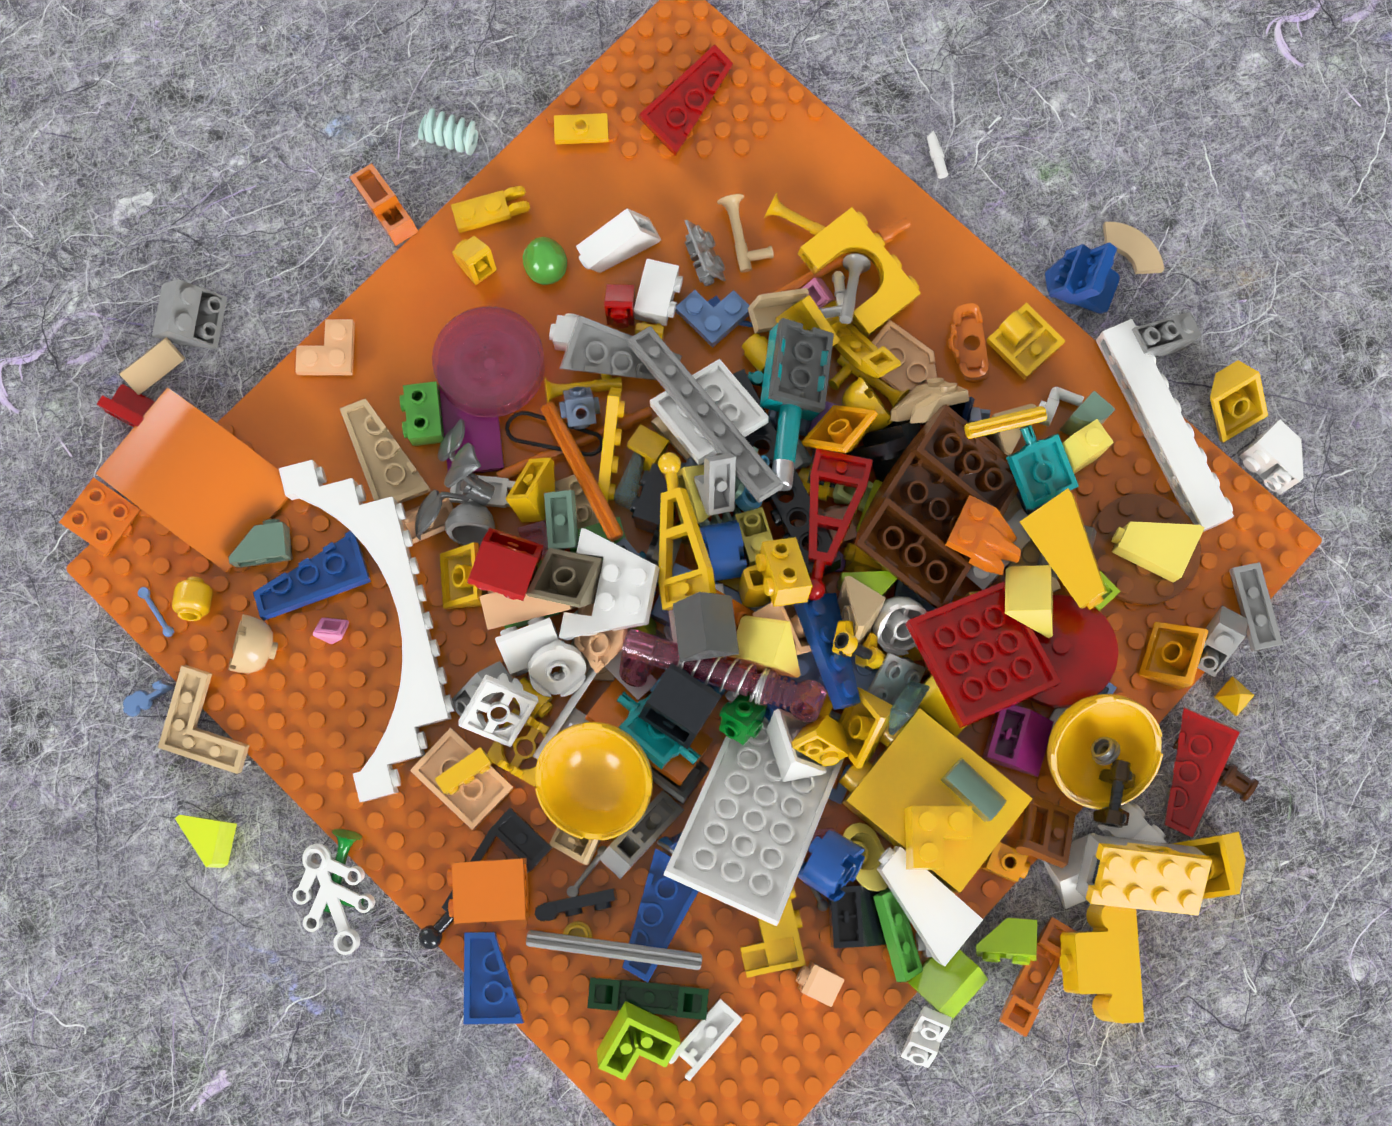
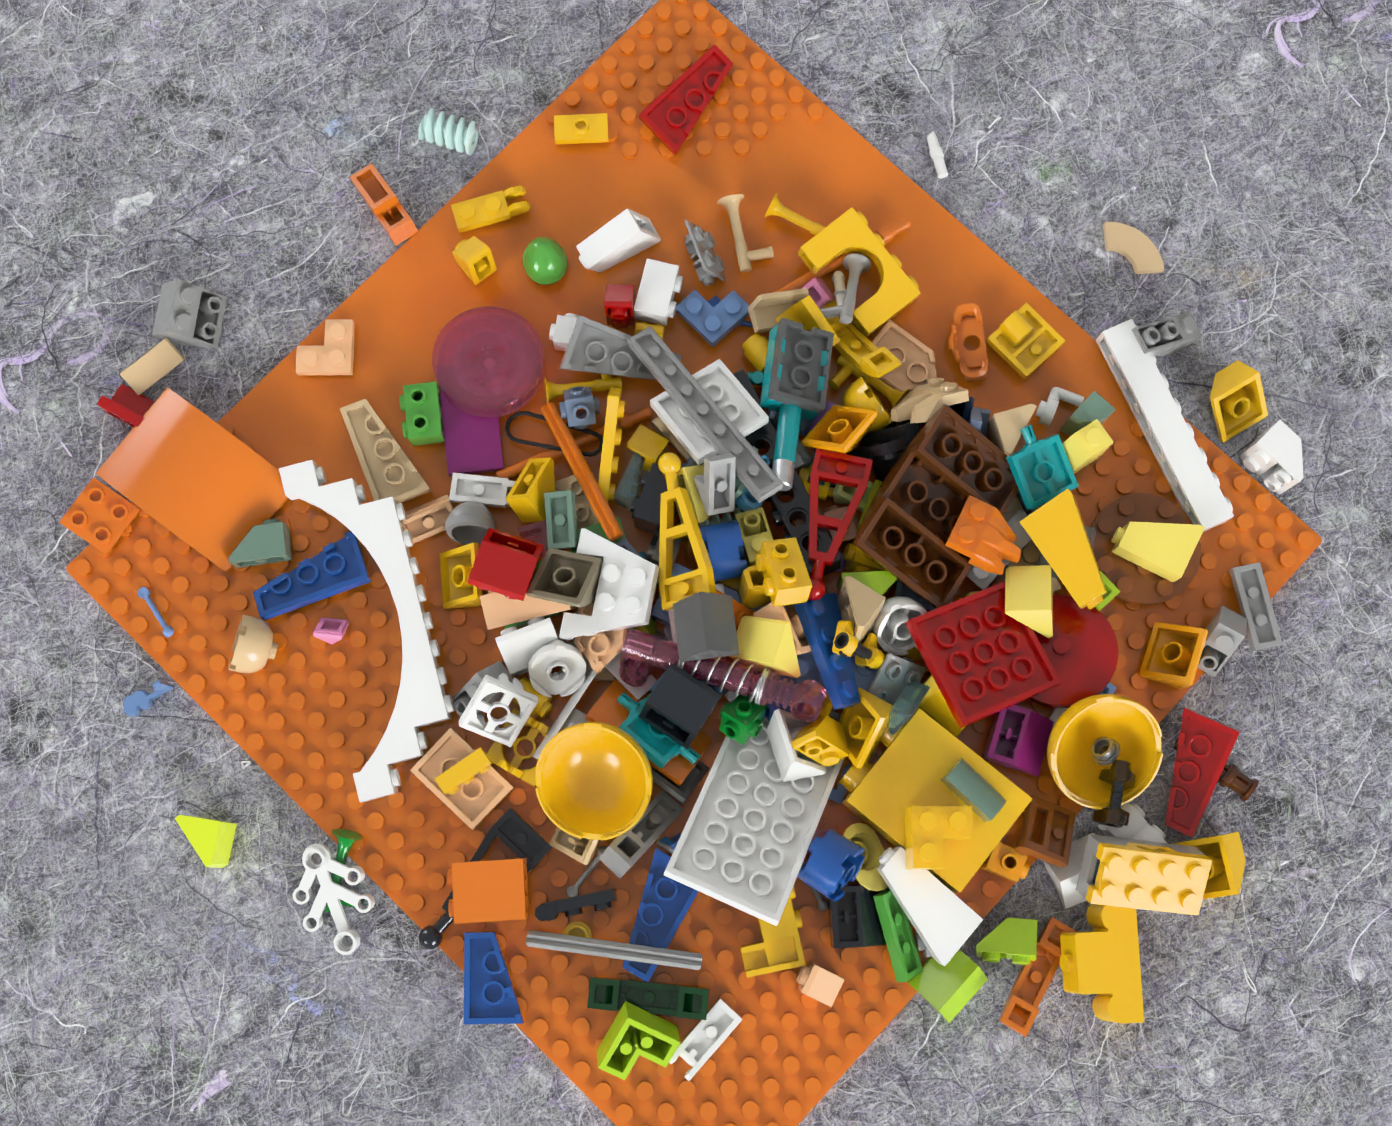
(181, 731): tan plate -> none
(192, 599): yellow head -> none
(462, 465): dark grey plant -> none
(925, 1037): white slope -> none
(1005, 422): yellow axle -> none
(1084, 277): blue piece -> none
(1234, 696): yellow slope -> none

